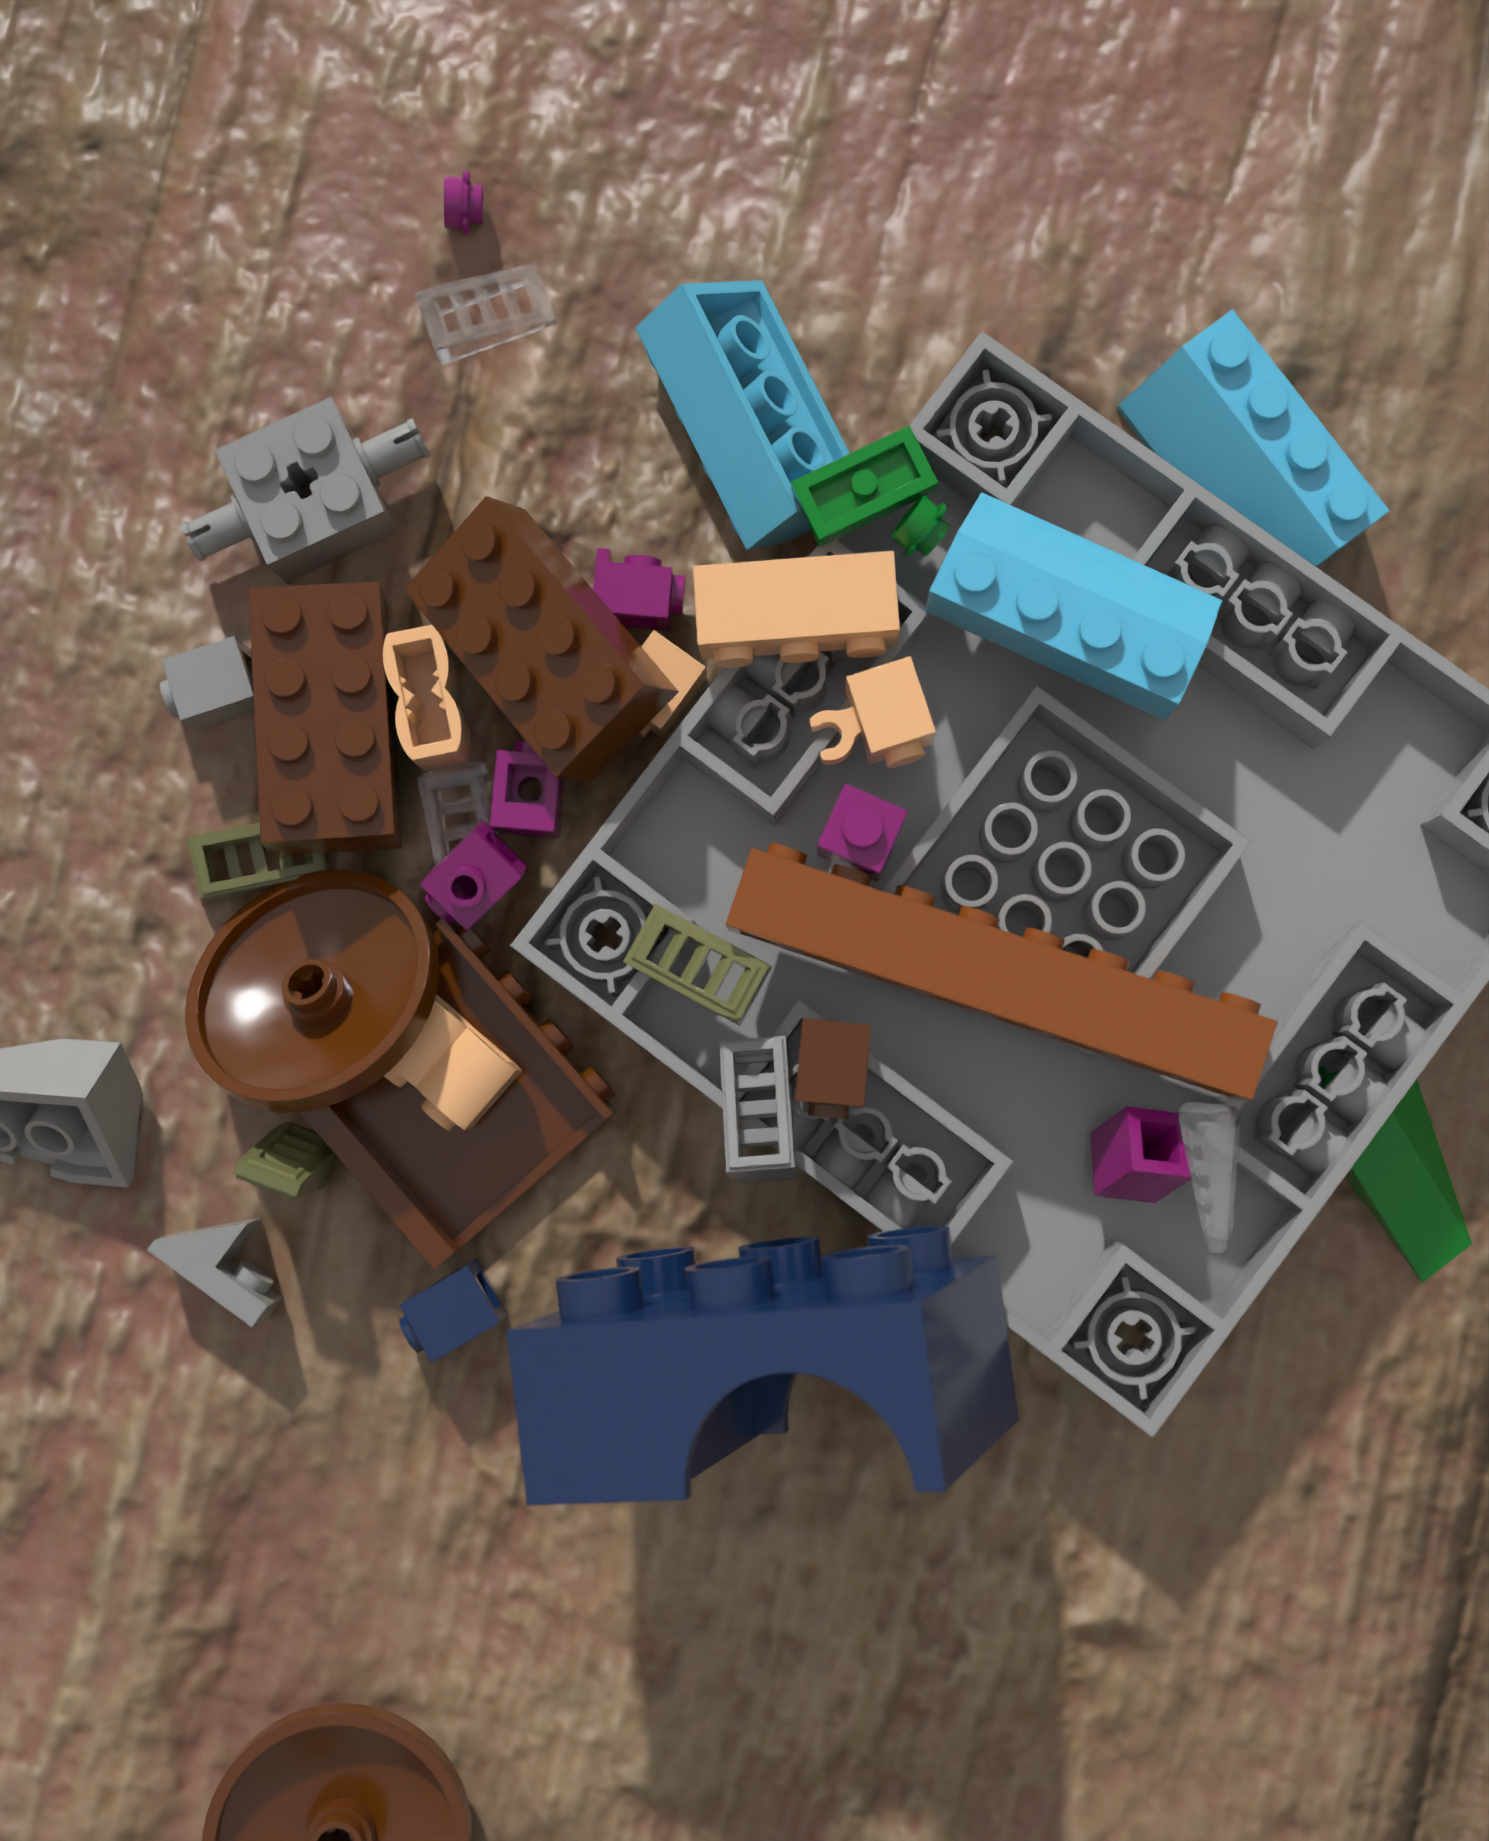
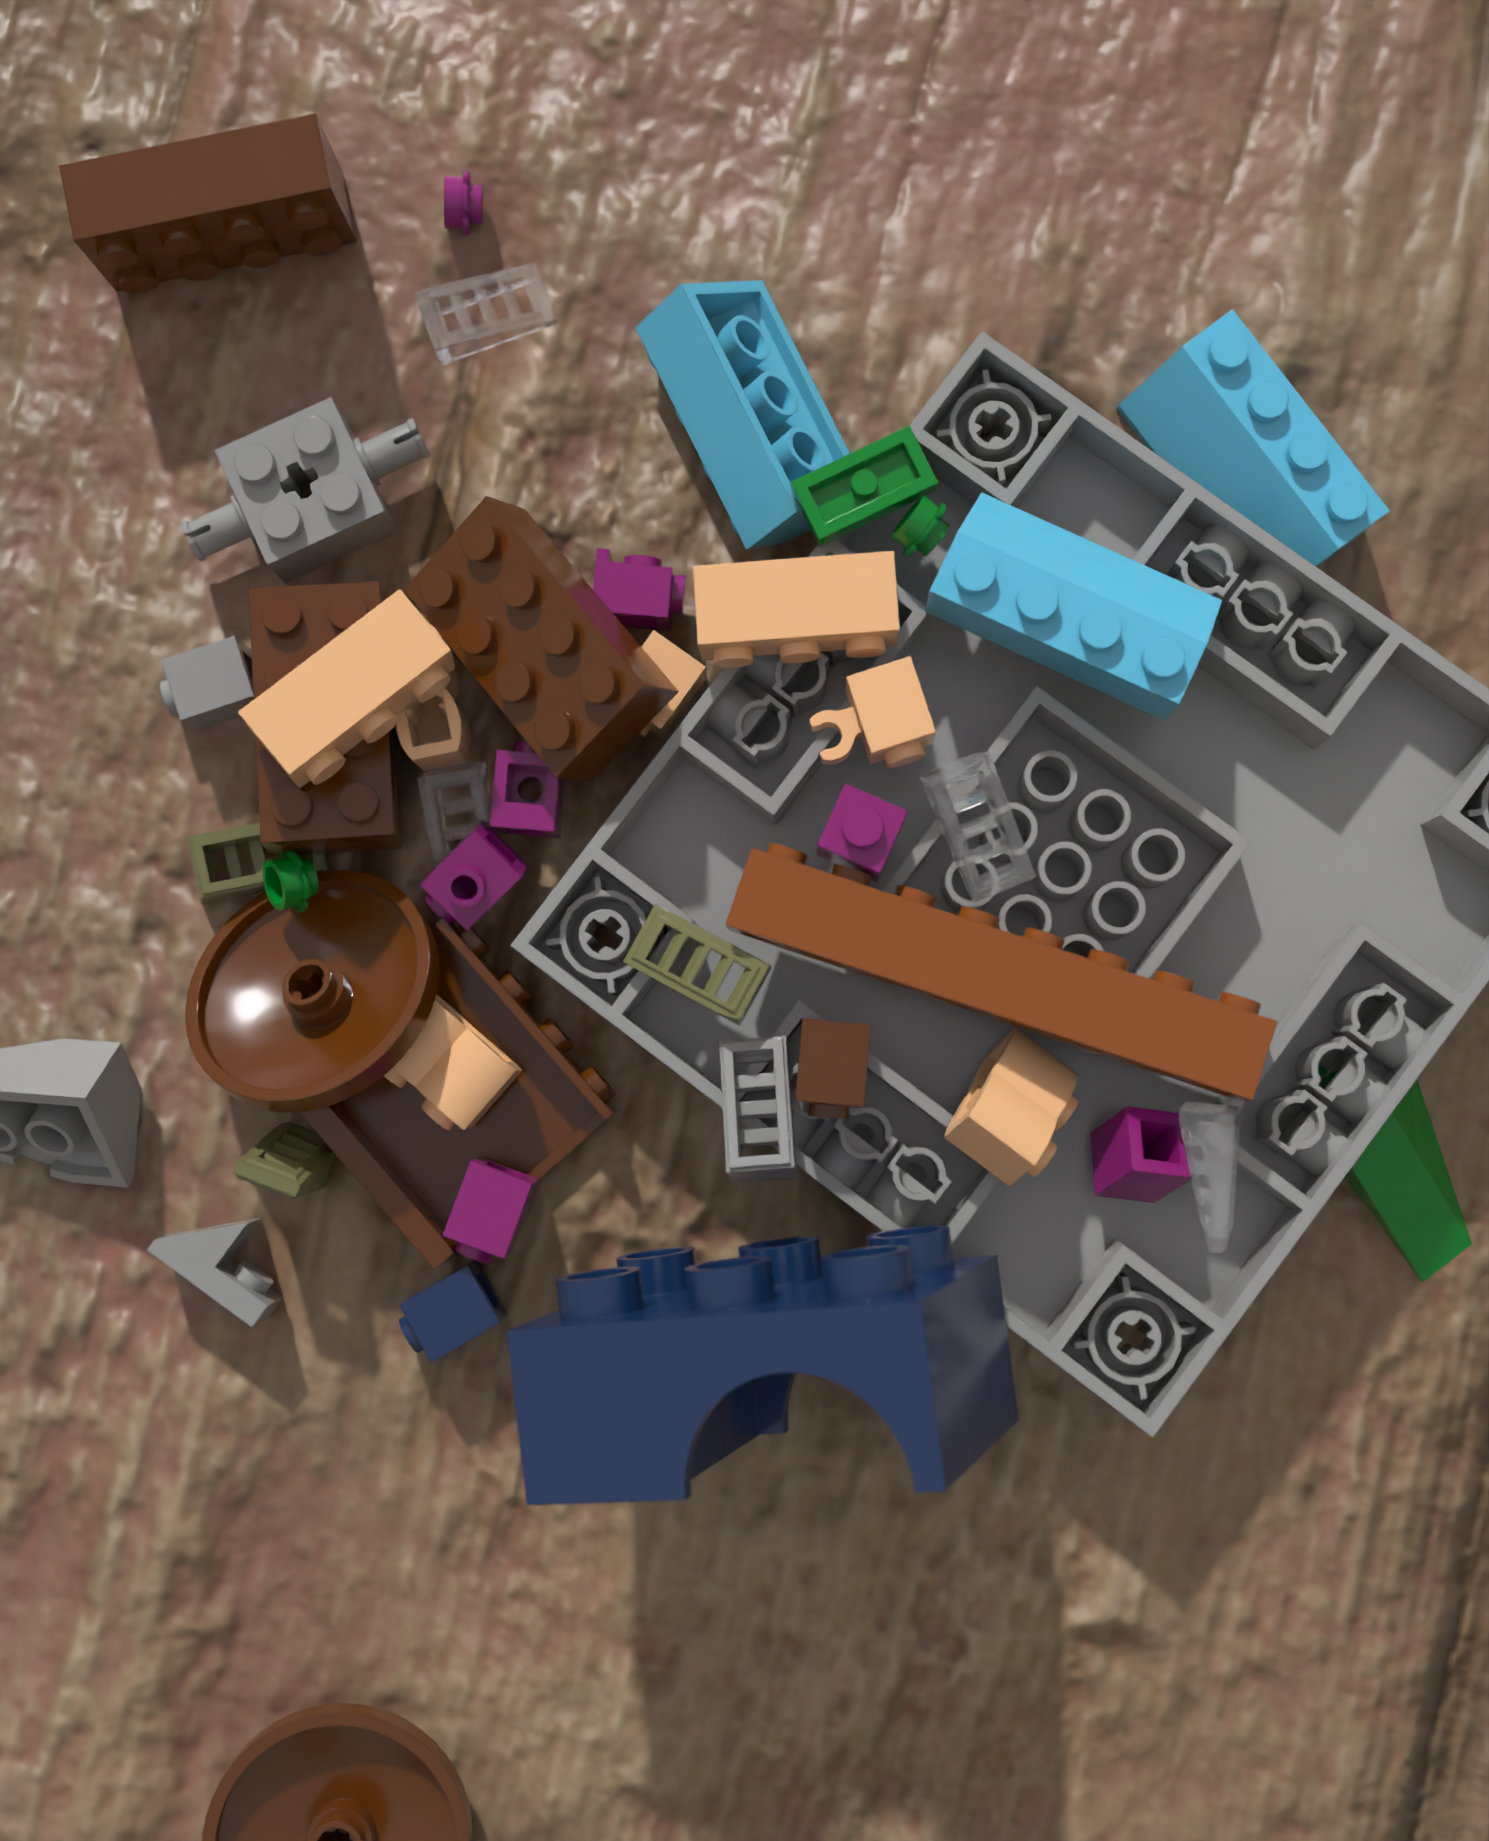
(209, 204): none -> reddish brown brick
(290, 881): none -> green plate
(350, 690): none -> light nougat brick
(489, 1210): none -> magenta brick
(1000, 816): none -> clear slope
(1014, 1108): none -> light nougat brick

